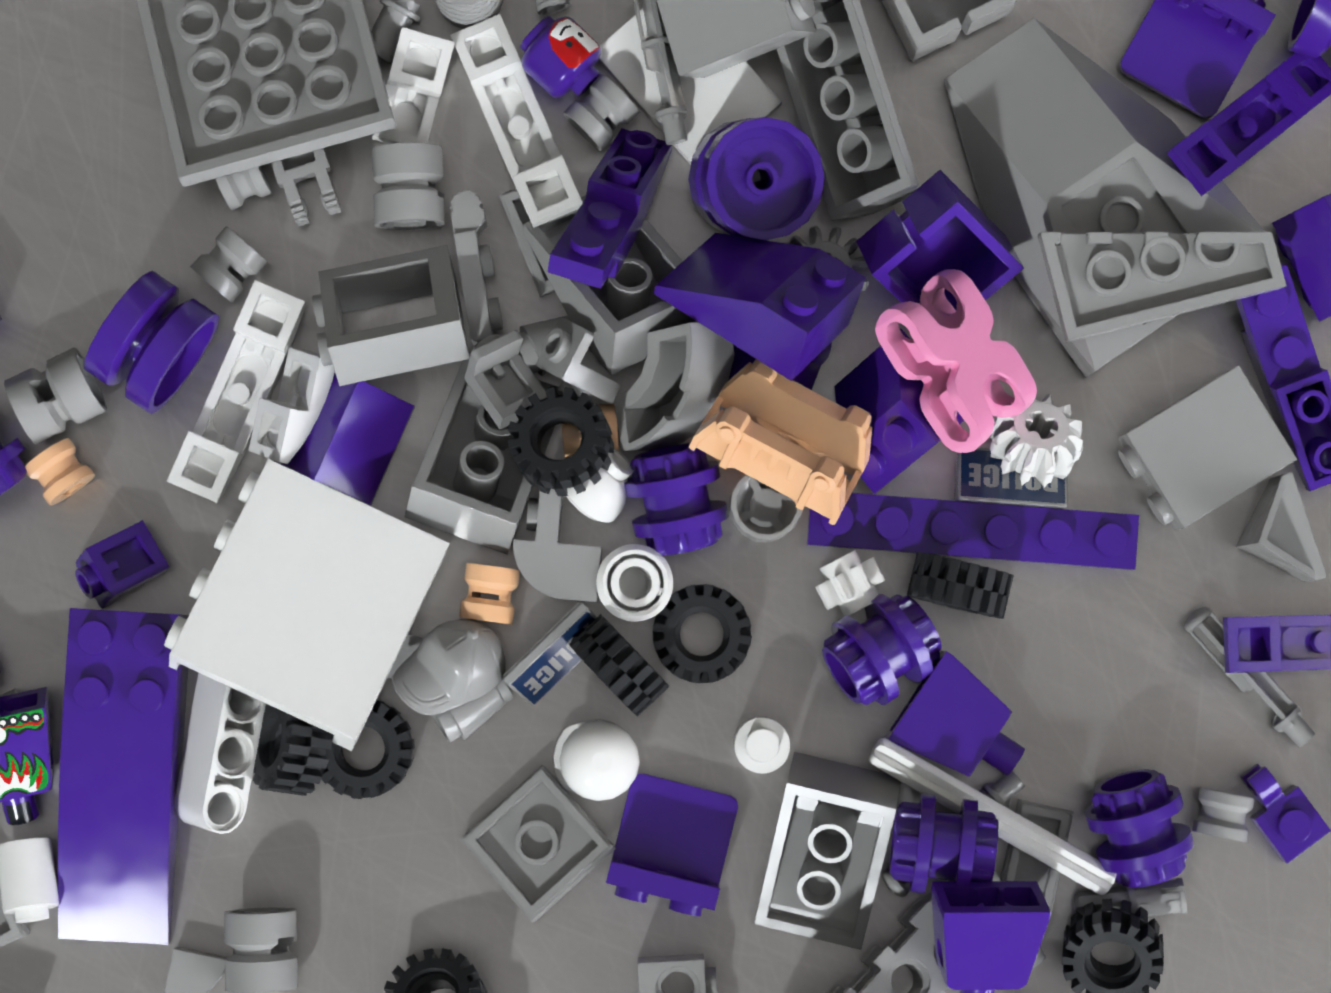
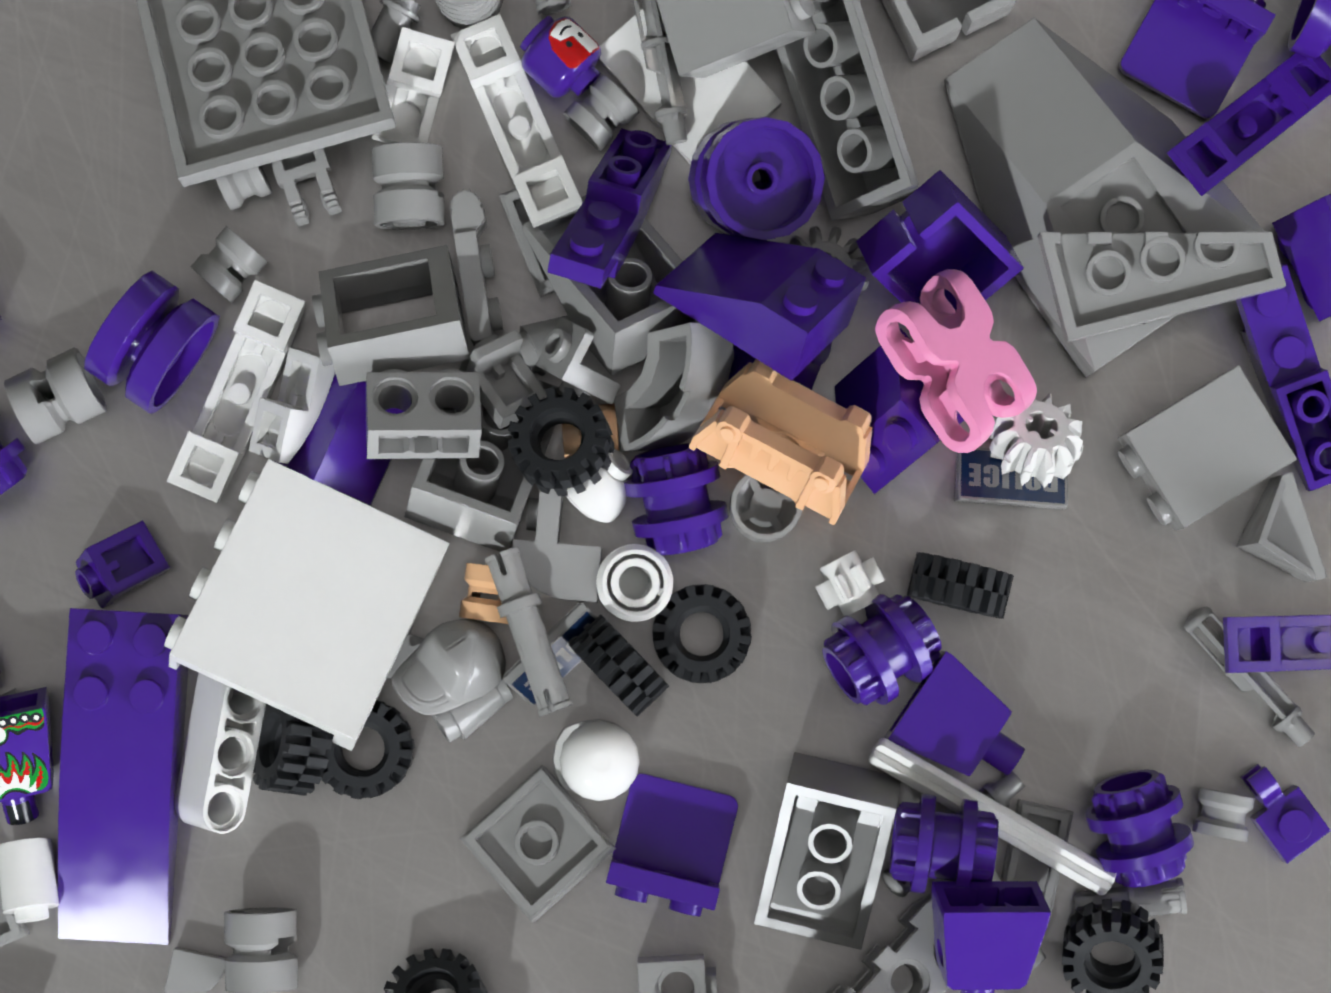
(59, 471): light nougat wheel -> none
(423, 428): none -> light grey brick
(528, 630): none -> light grey pin
(761, 744): white brick -> none
(980, 531): dark purple plate -> none

